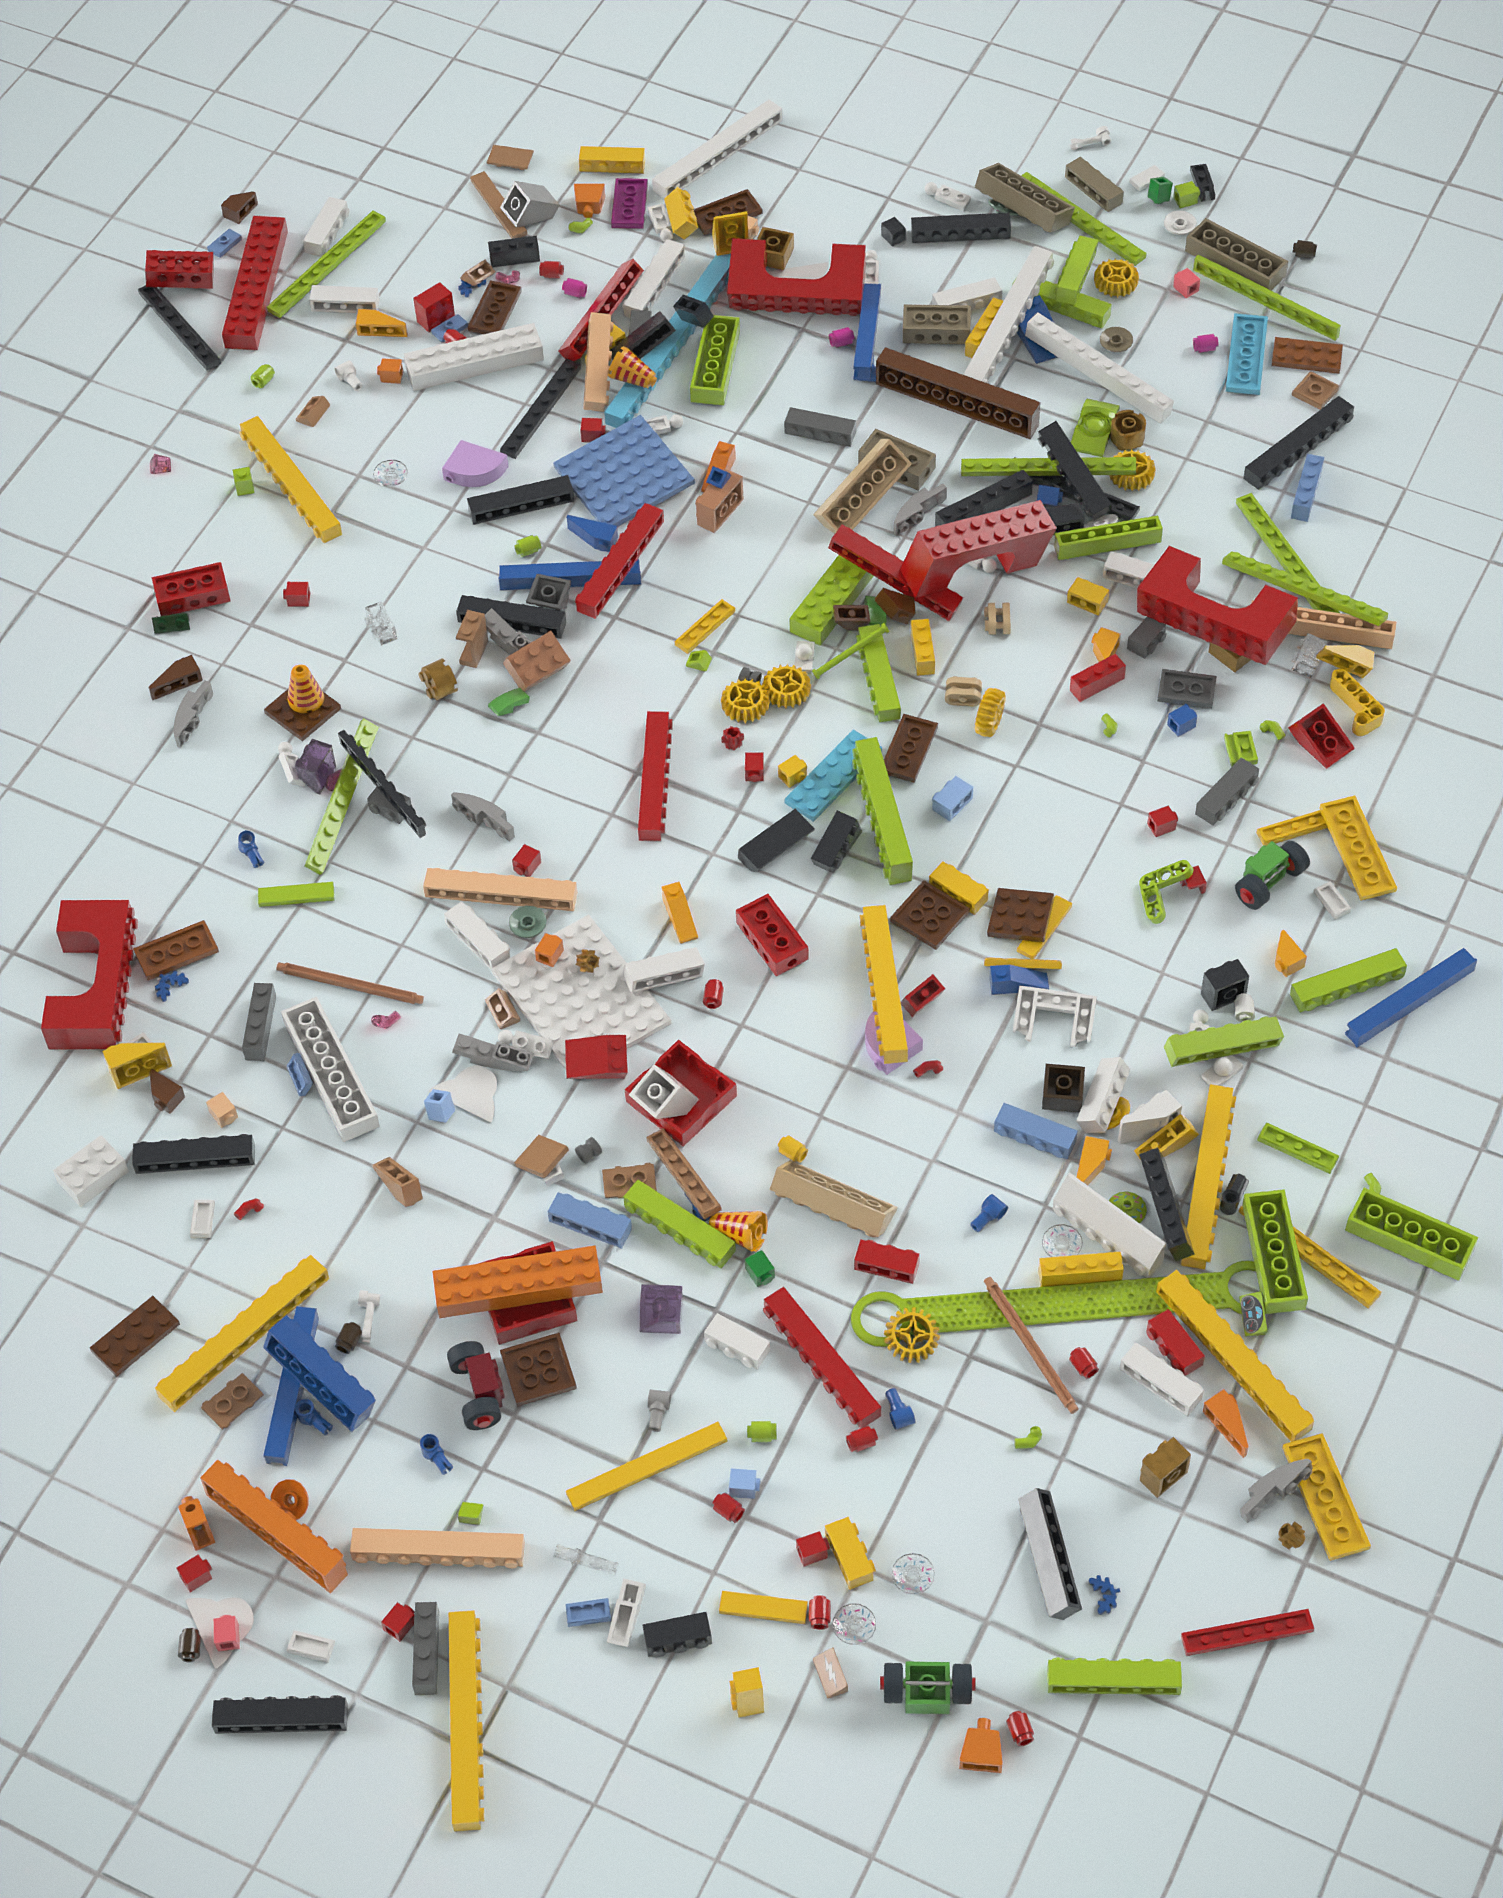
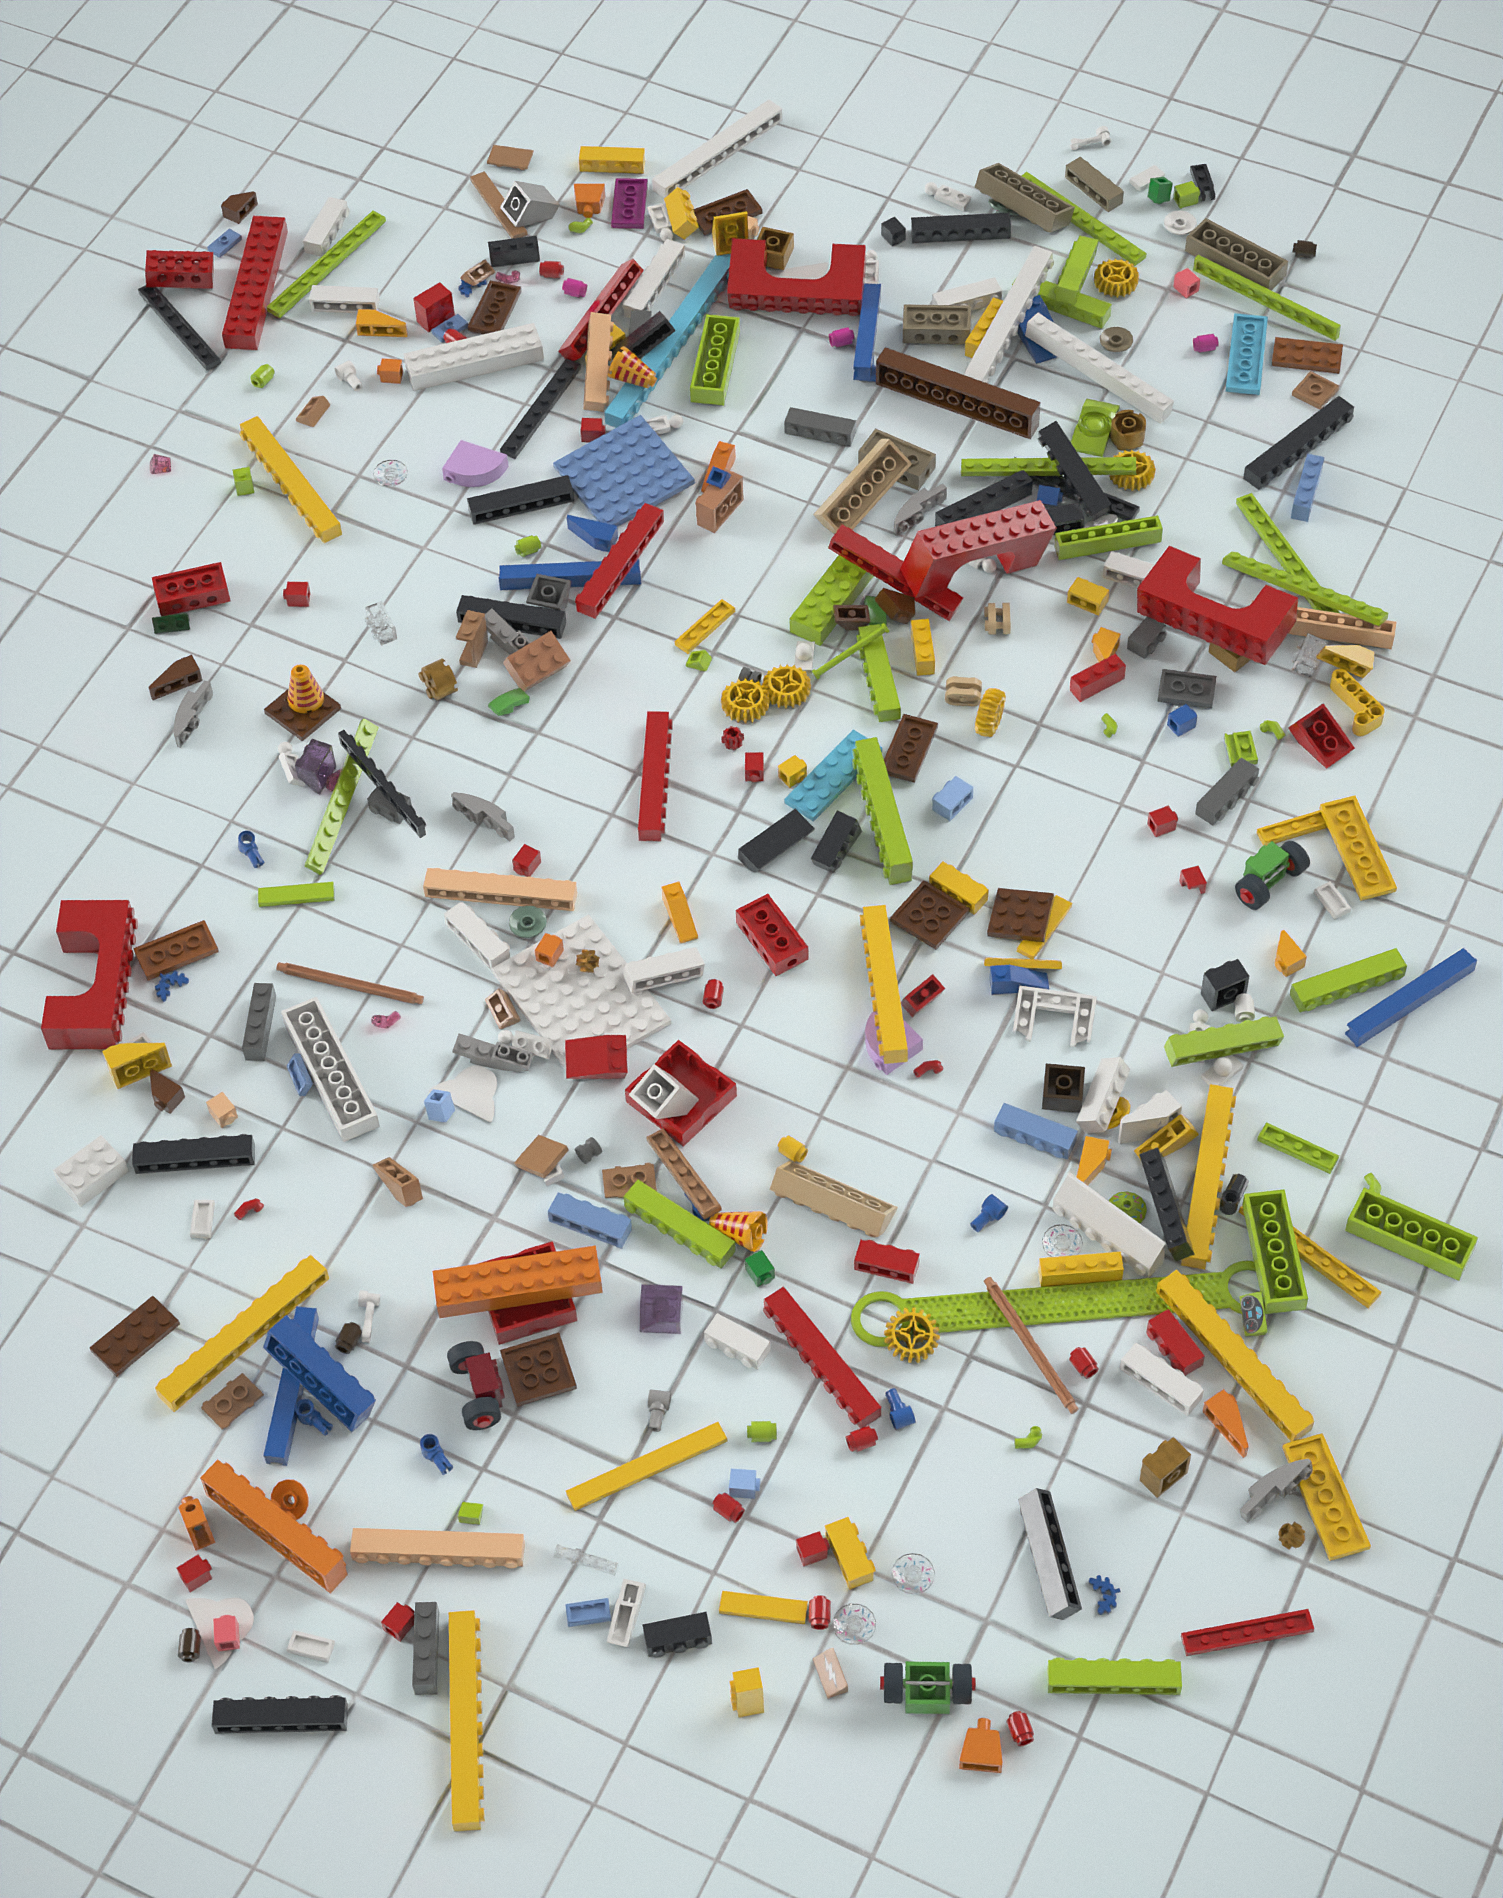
(693, 311): black brick -> none
(1154, 887): lime beam -> none

